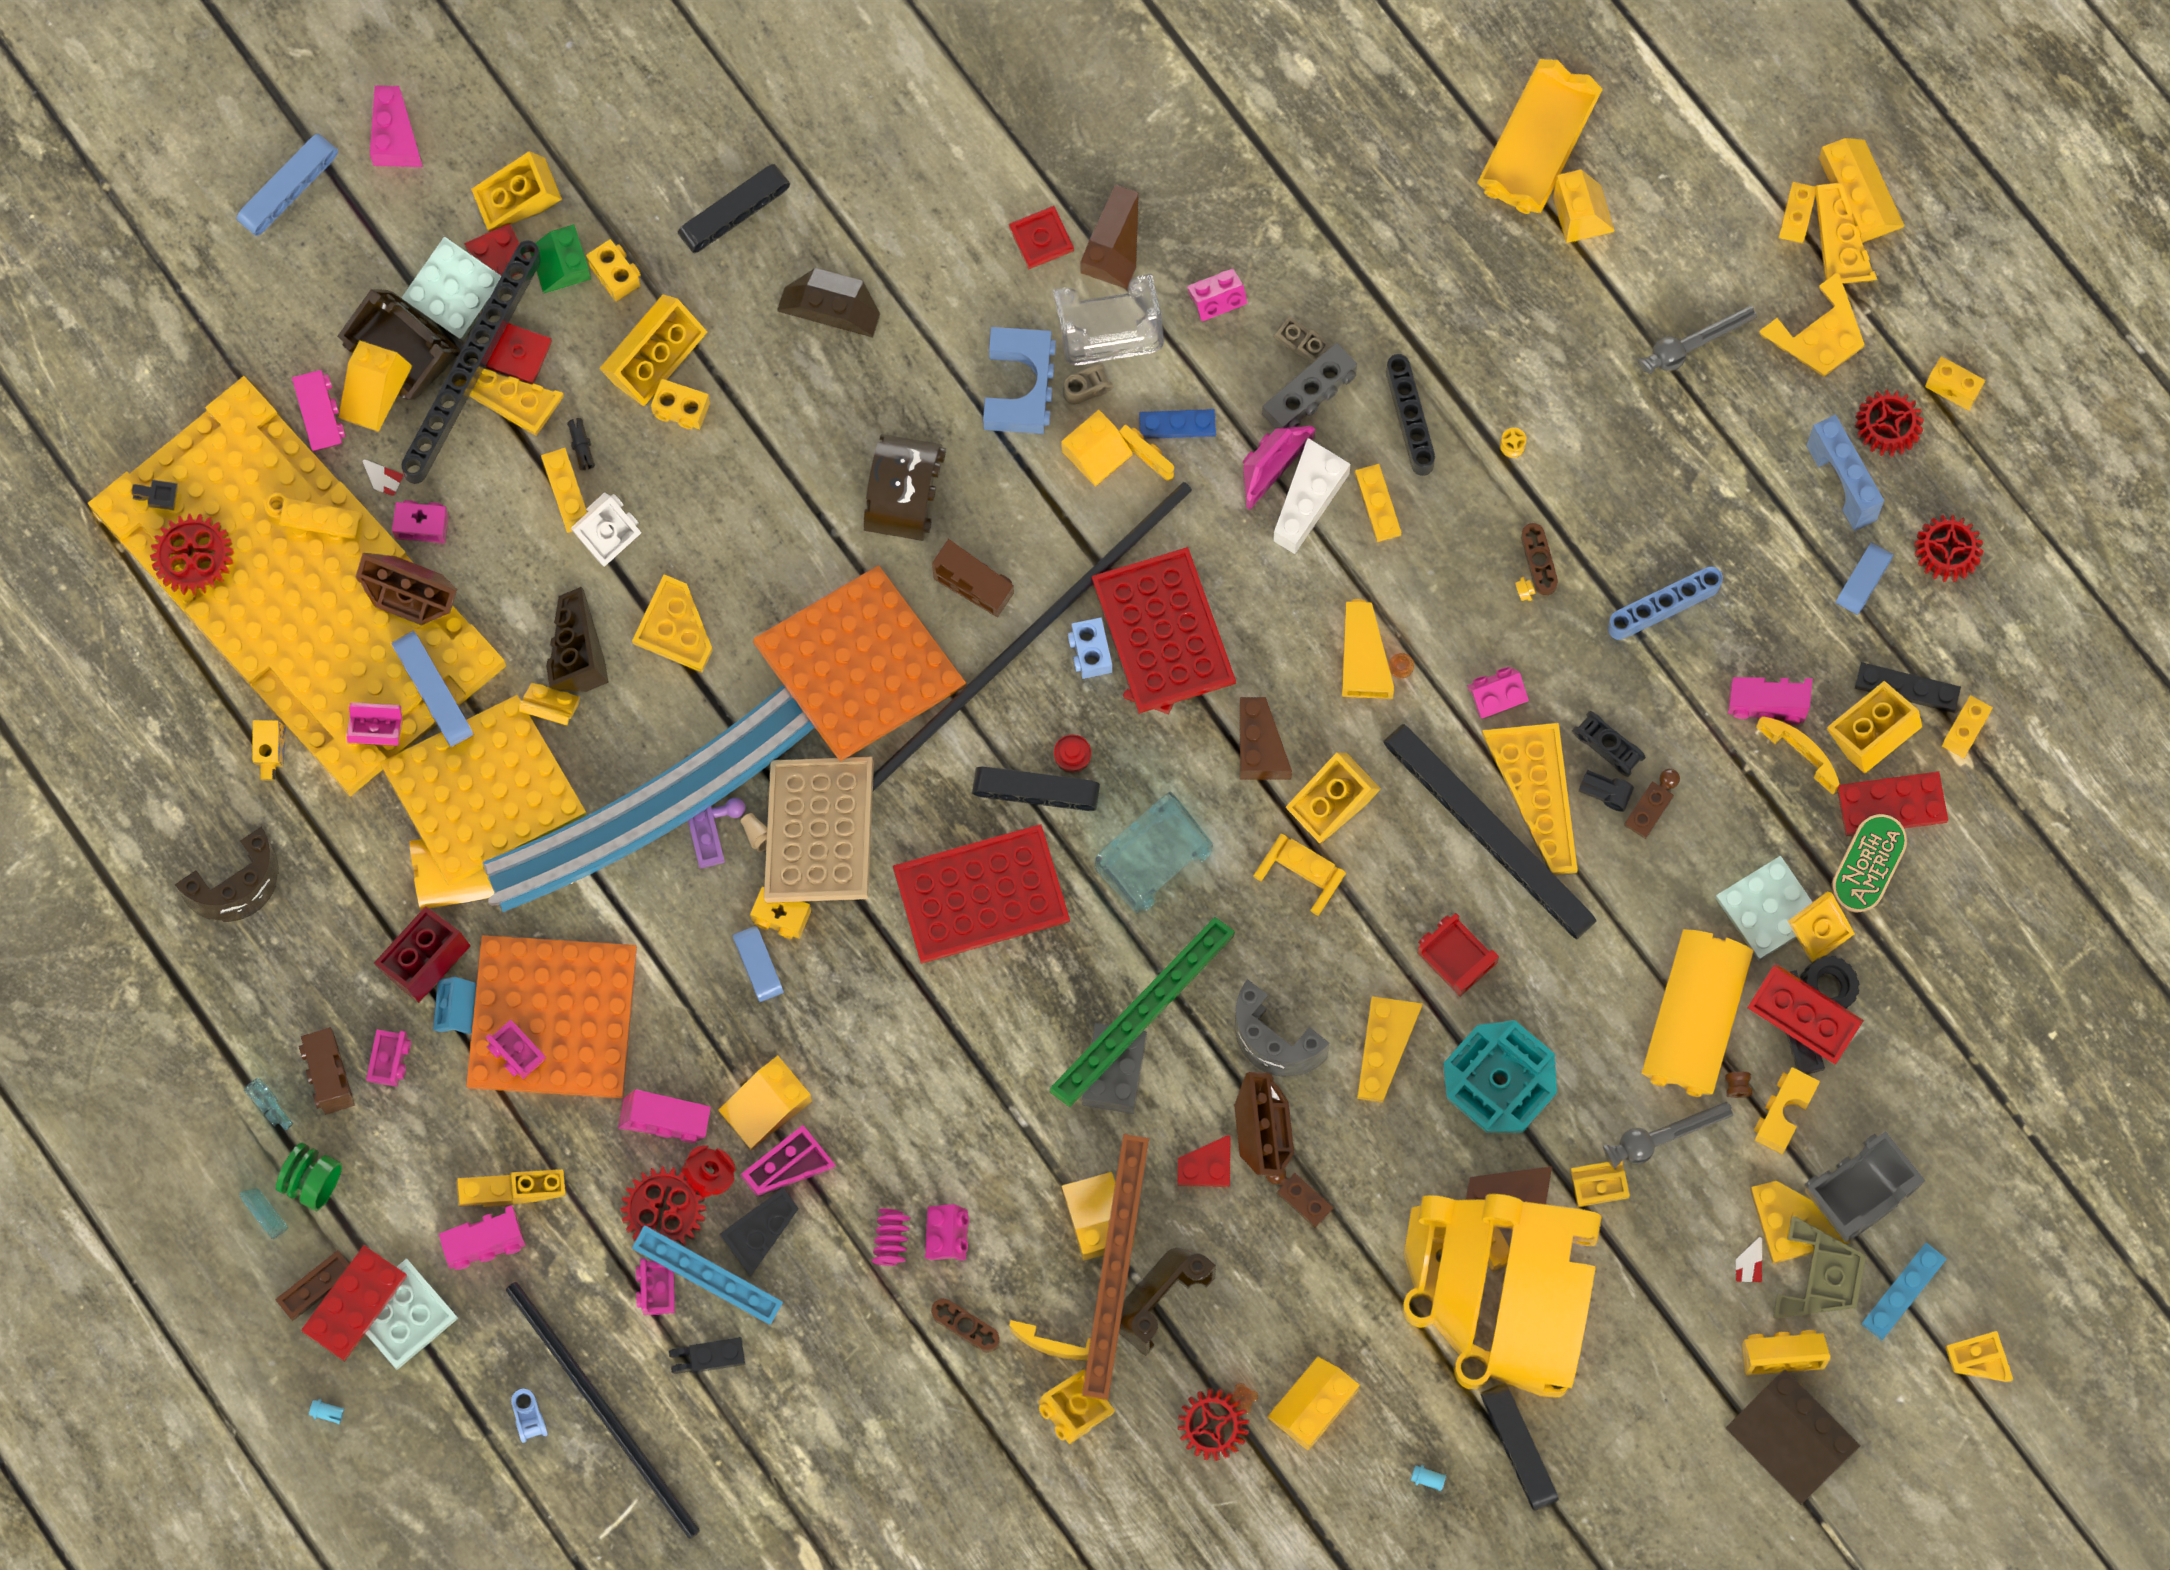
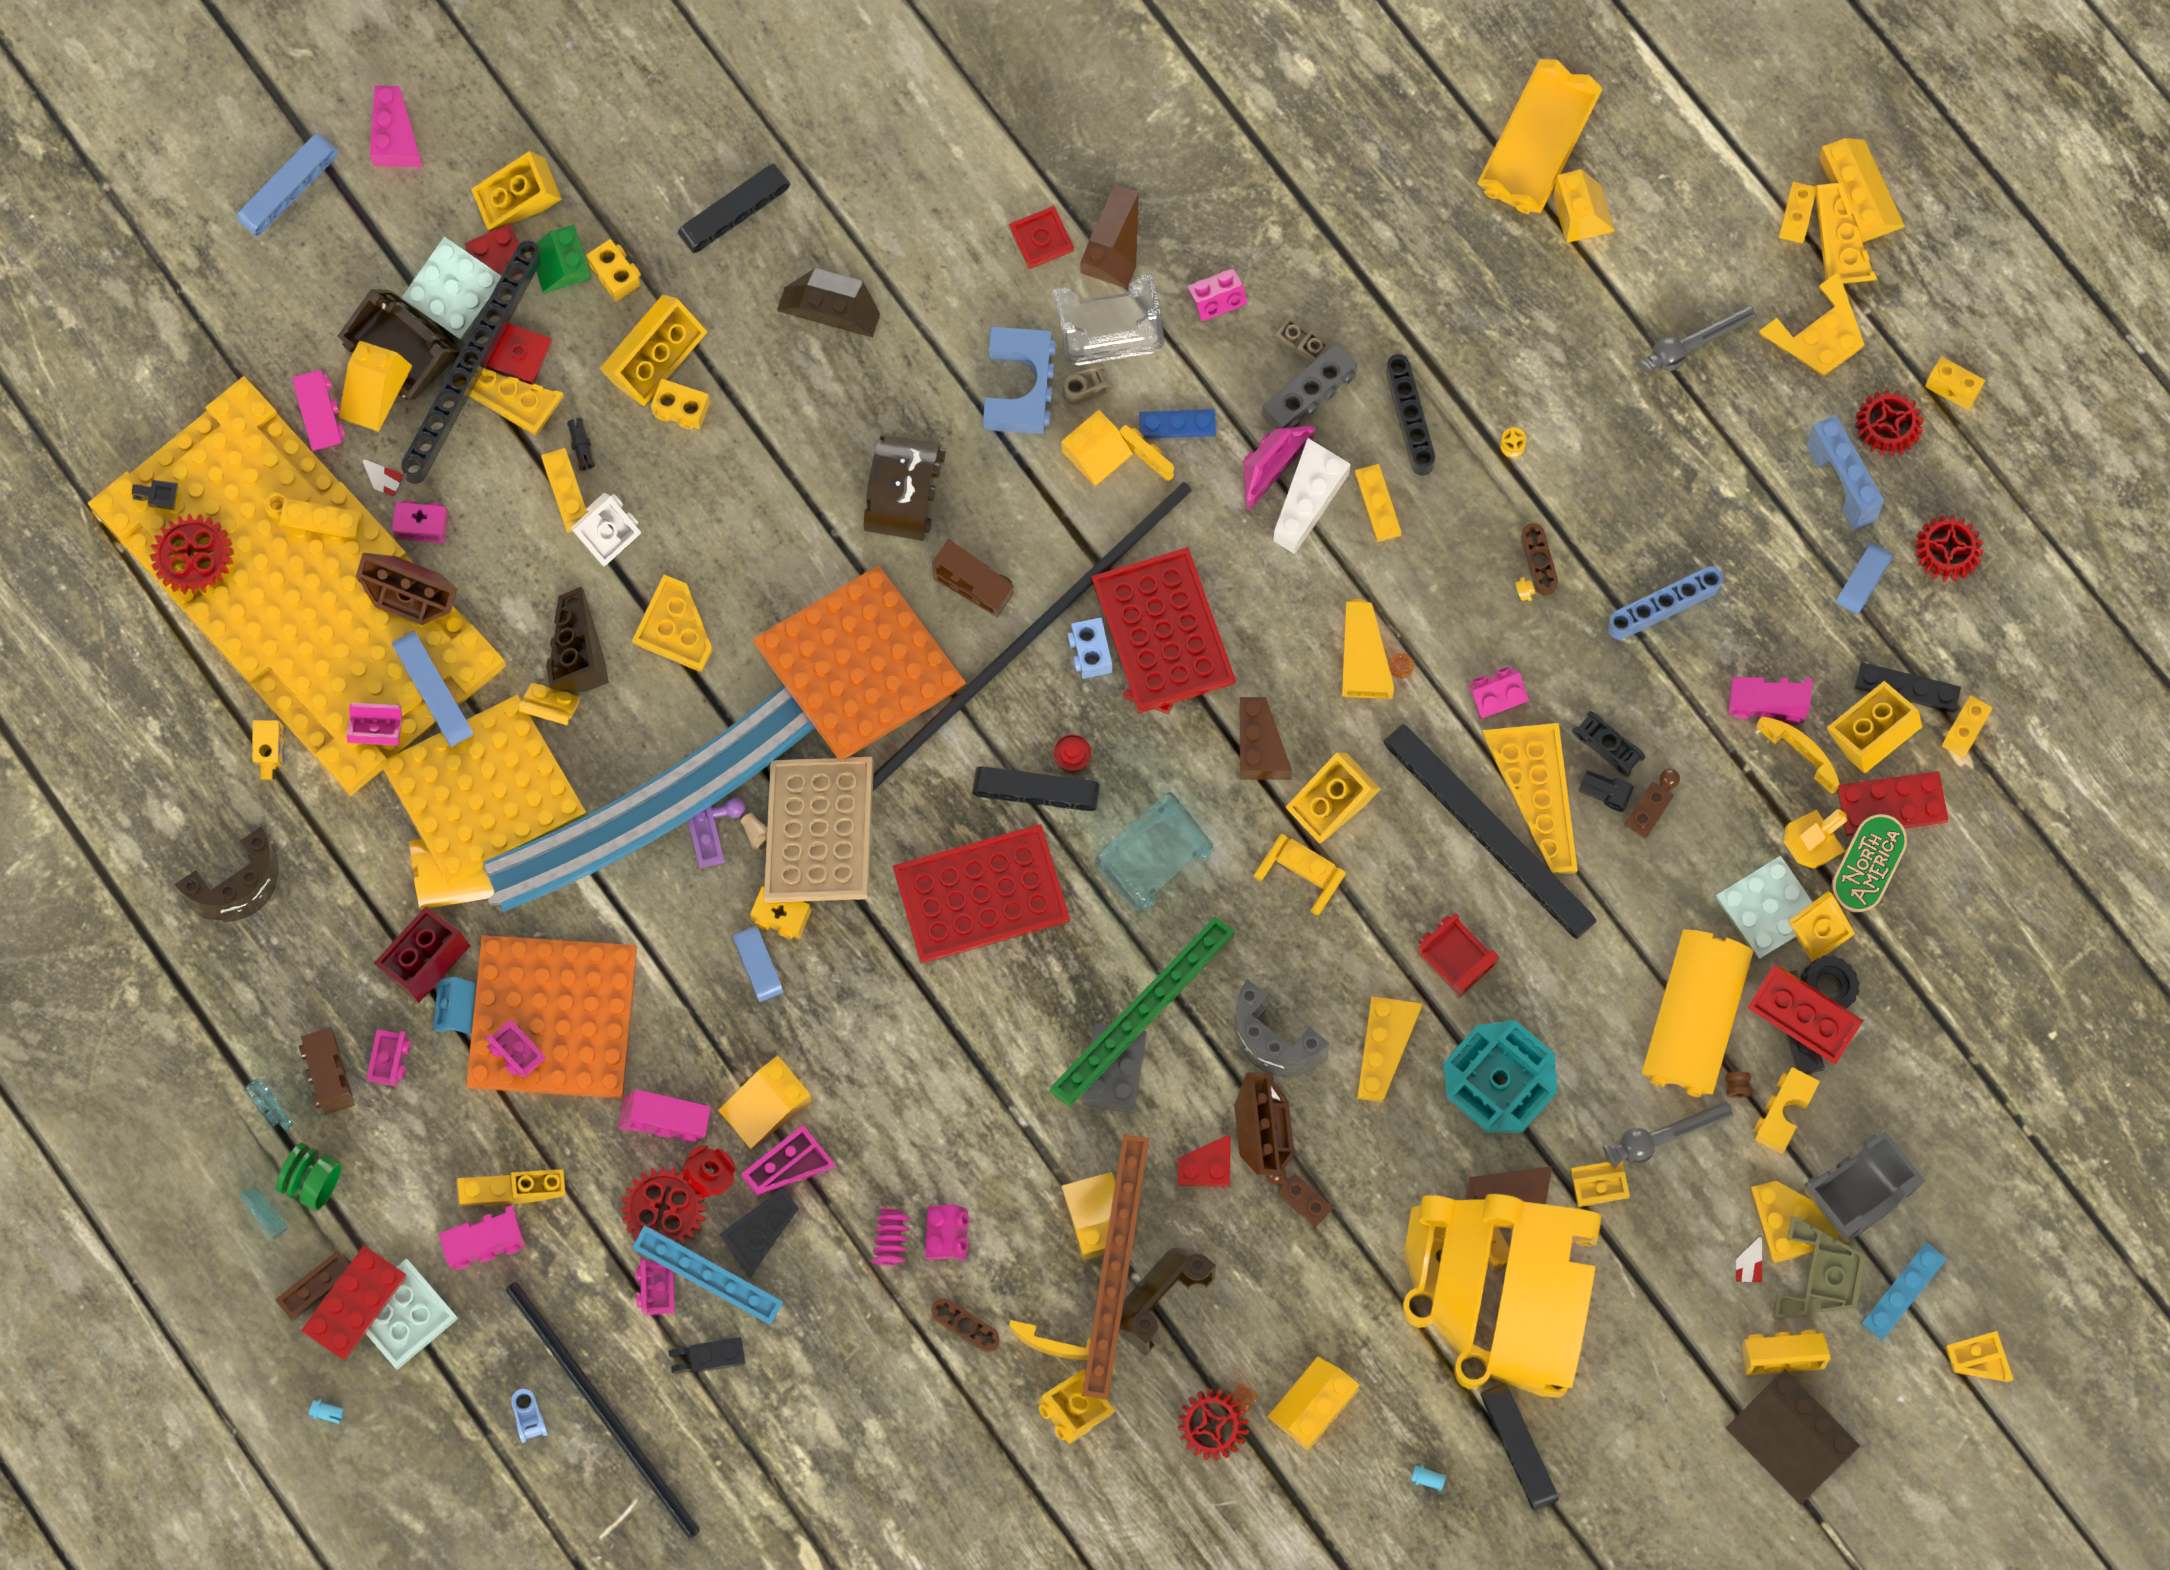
(1812, 838): none -> yellow piece

